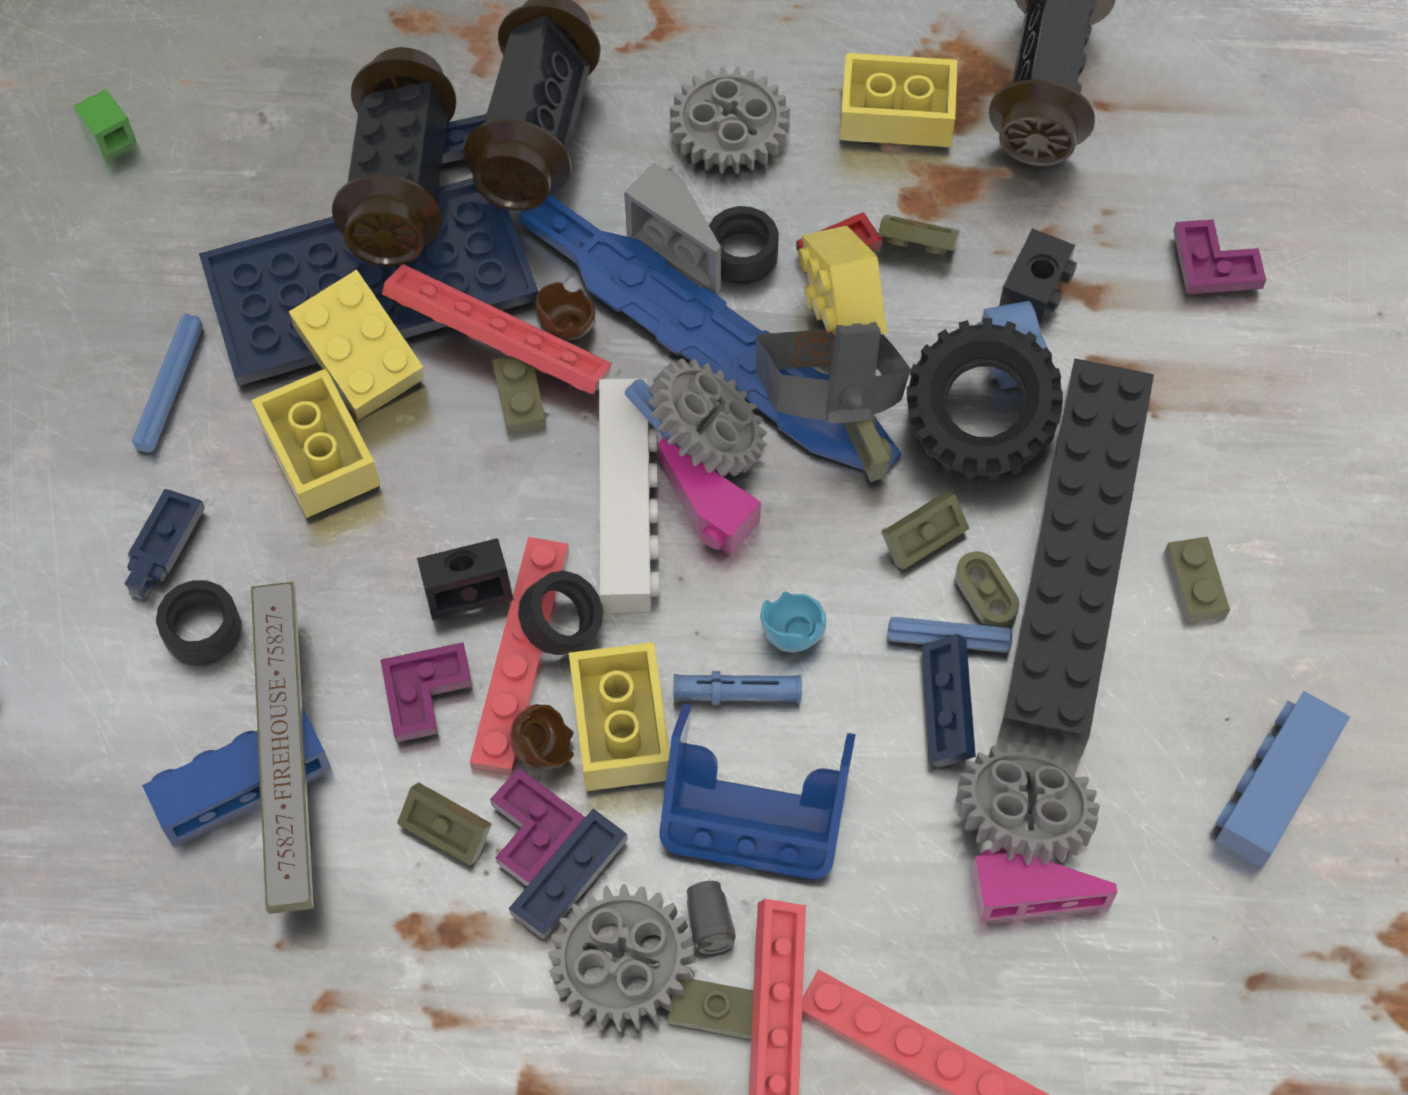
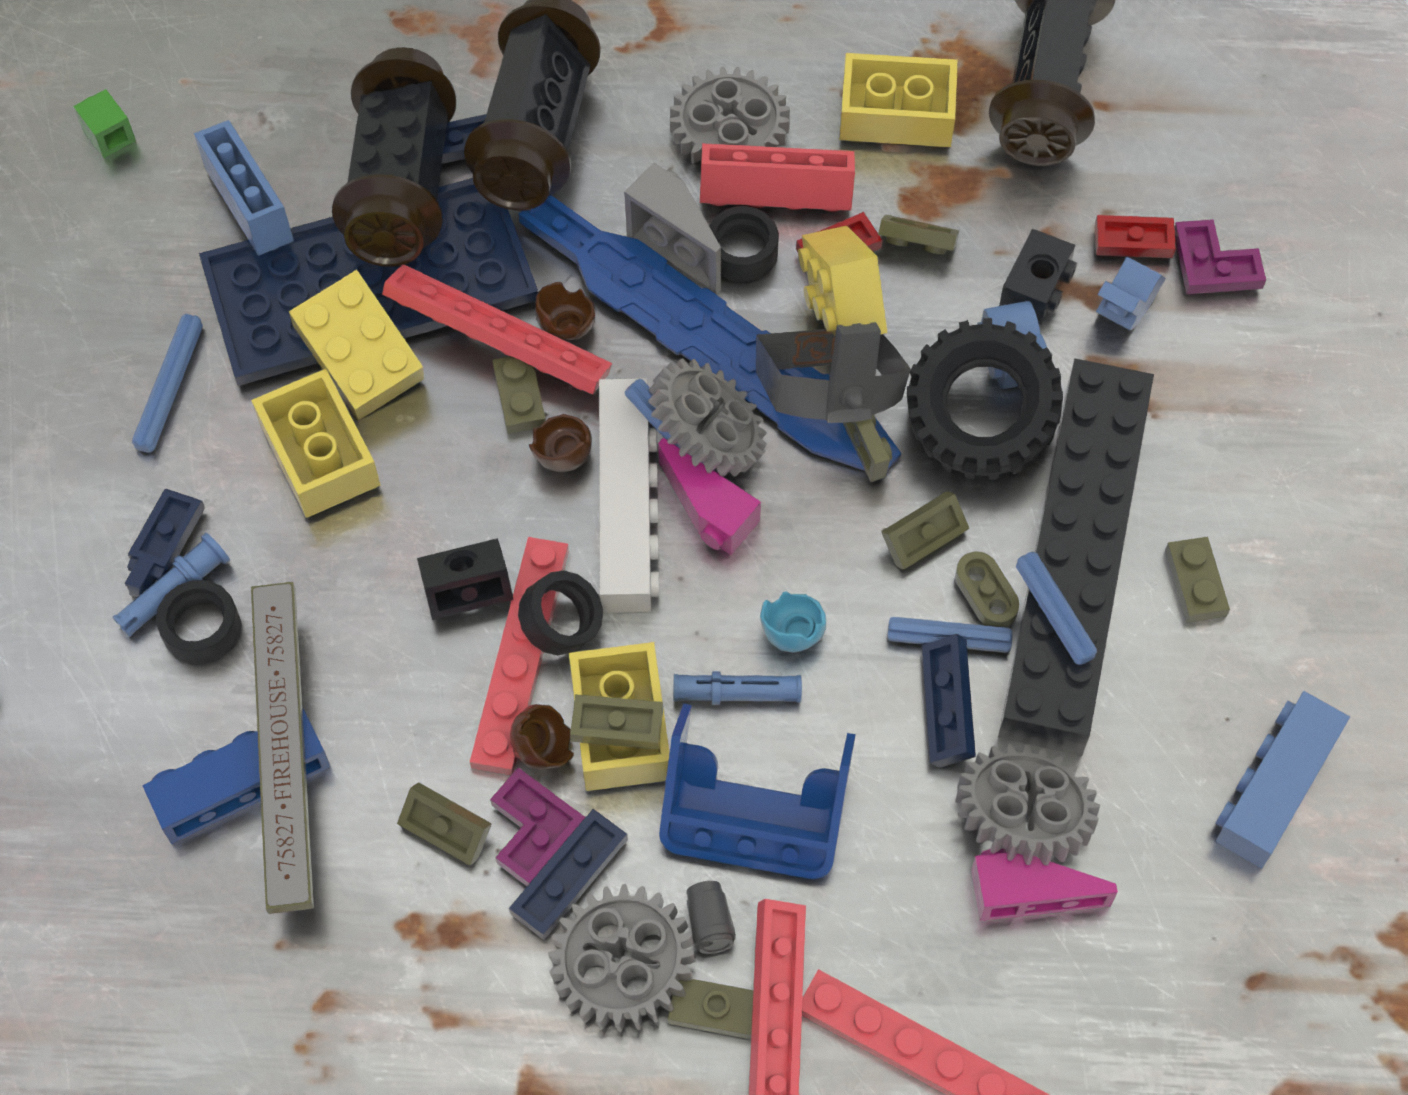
(190, 567): none -> medium blue pin
(244, 187): none -> medium blue brick
(414, 678): magenta plate -> none
(561, 443): none -> reddish brown hair
(616, 721): none -> olive plate
(777, 177): none -> coral brick
(1056, 608): none -> medium blue axle
(1129, 294): none -> medium blue brick
(1135, 236): none -> red plate

